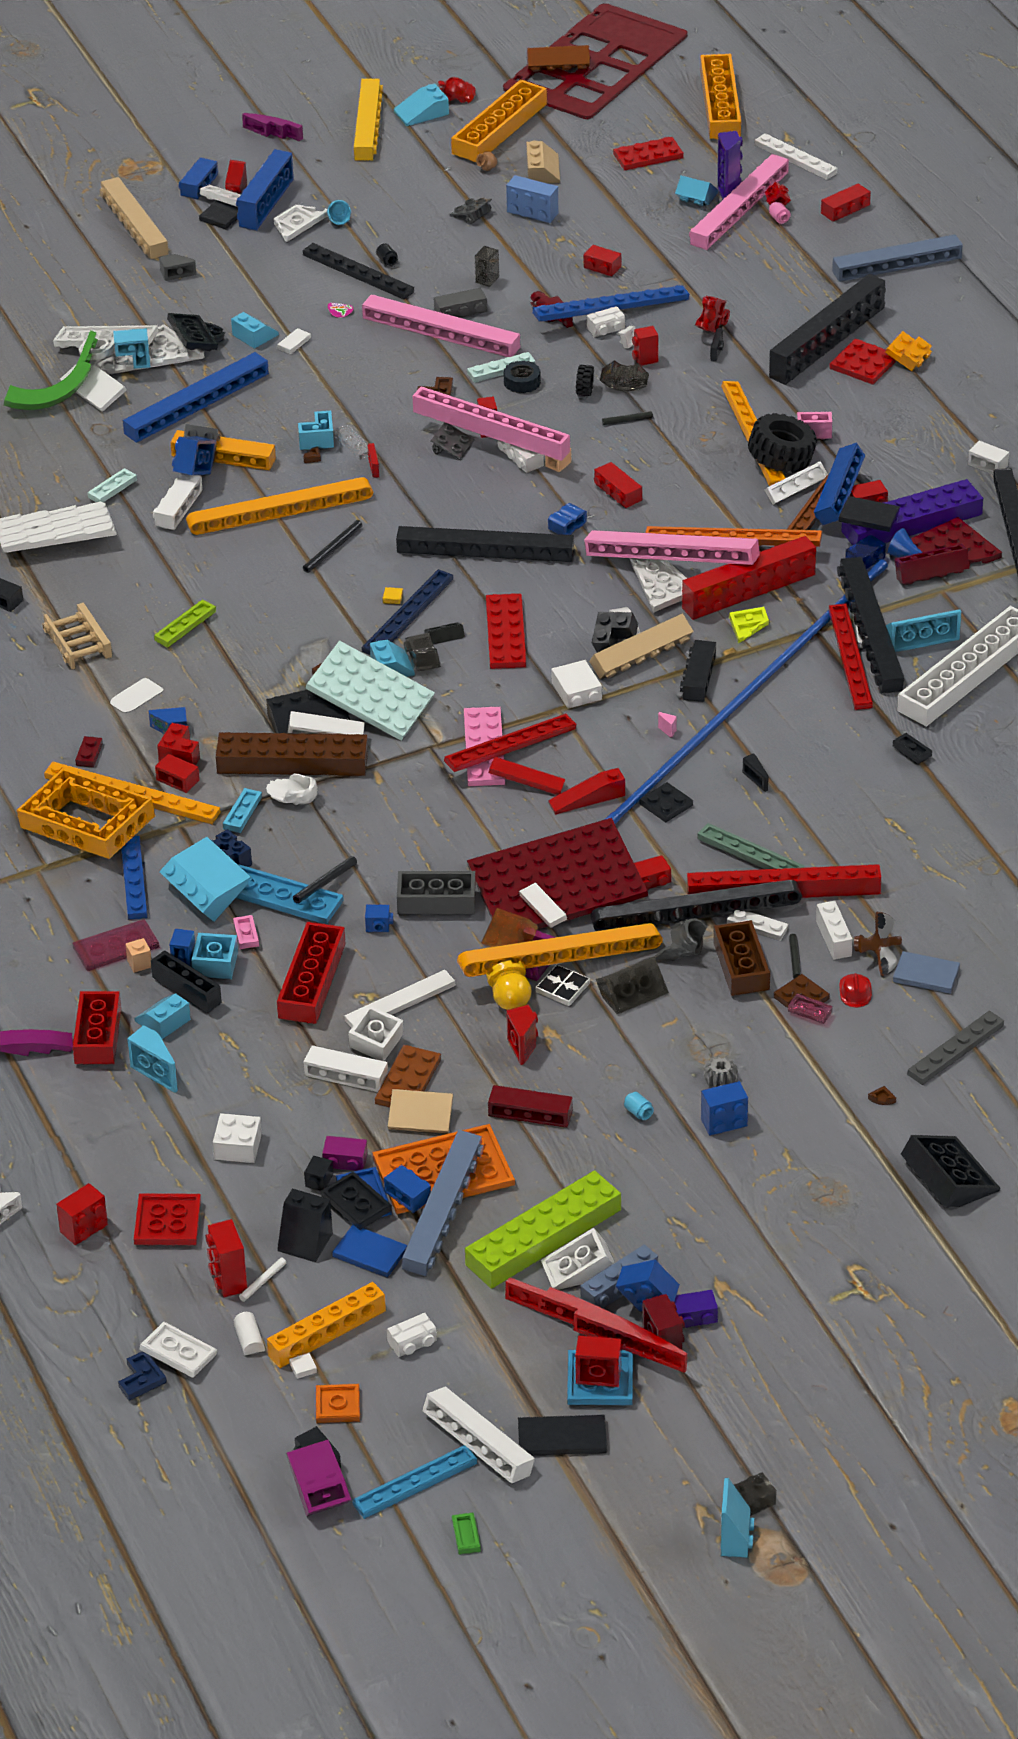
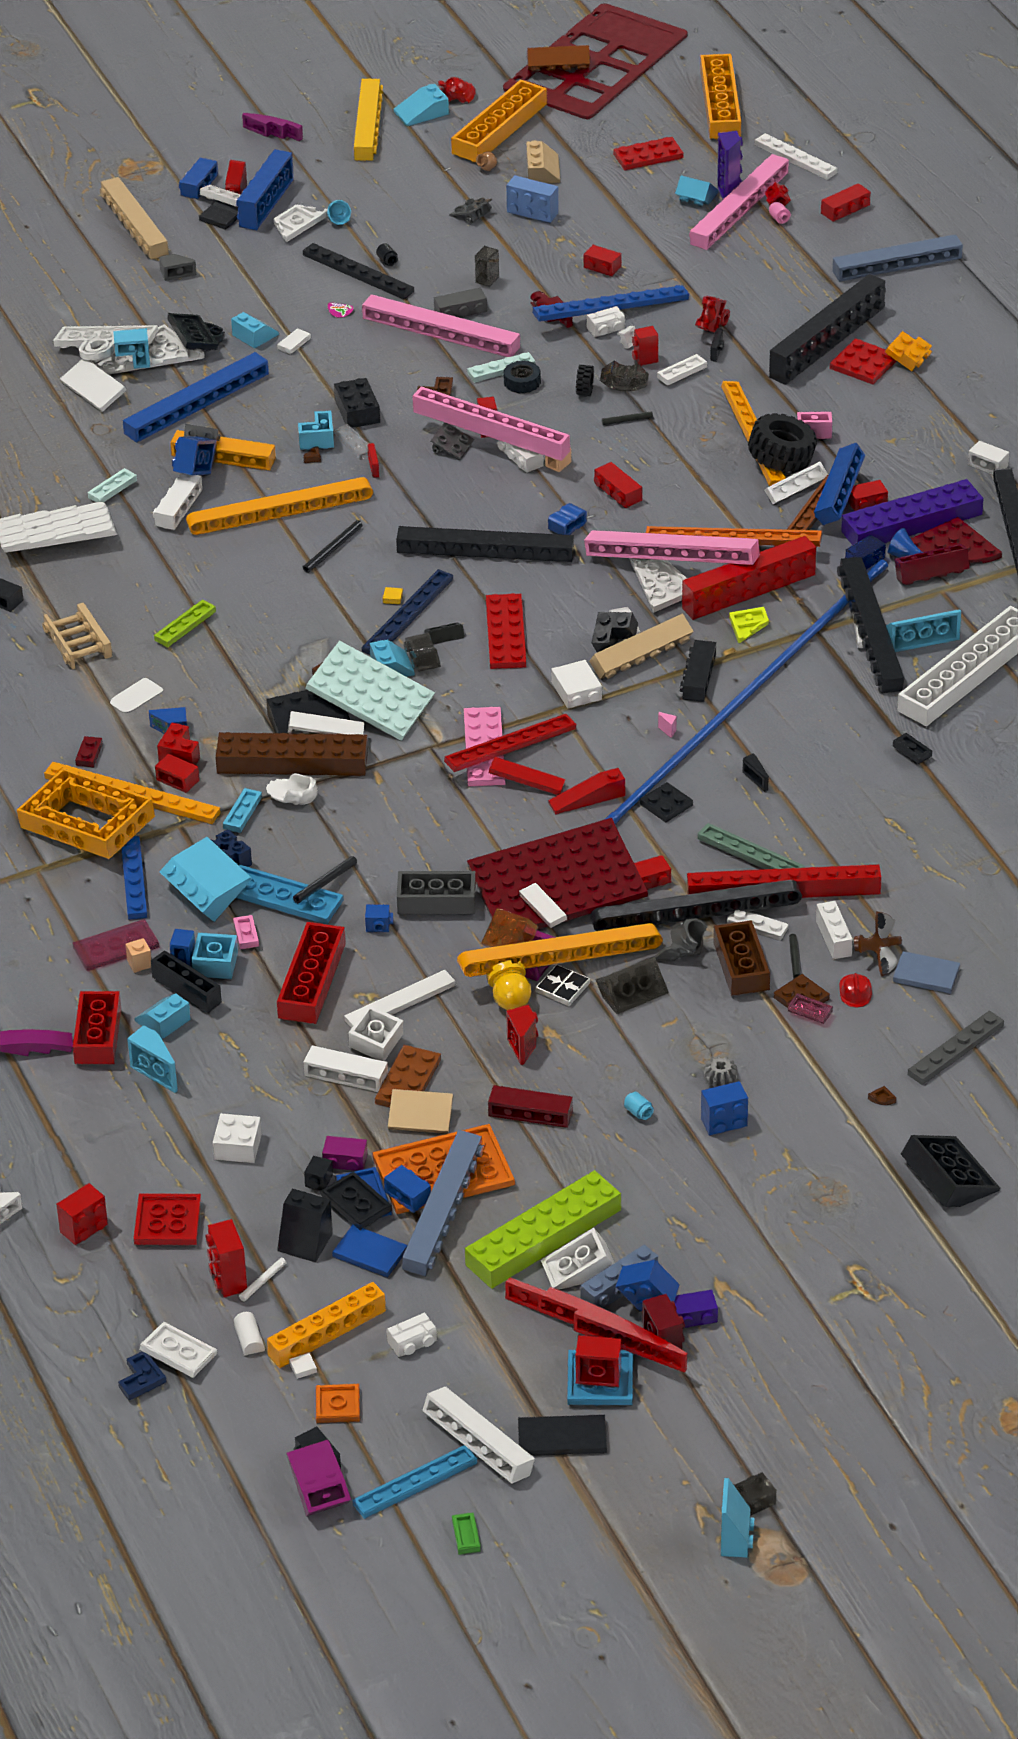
(43, 398): bright green arch -> none
(357, 402): none -> black brick
(682, 369): none -> white plate
(850, 657): red tile -> none
(869, 514): black tile -> none

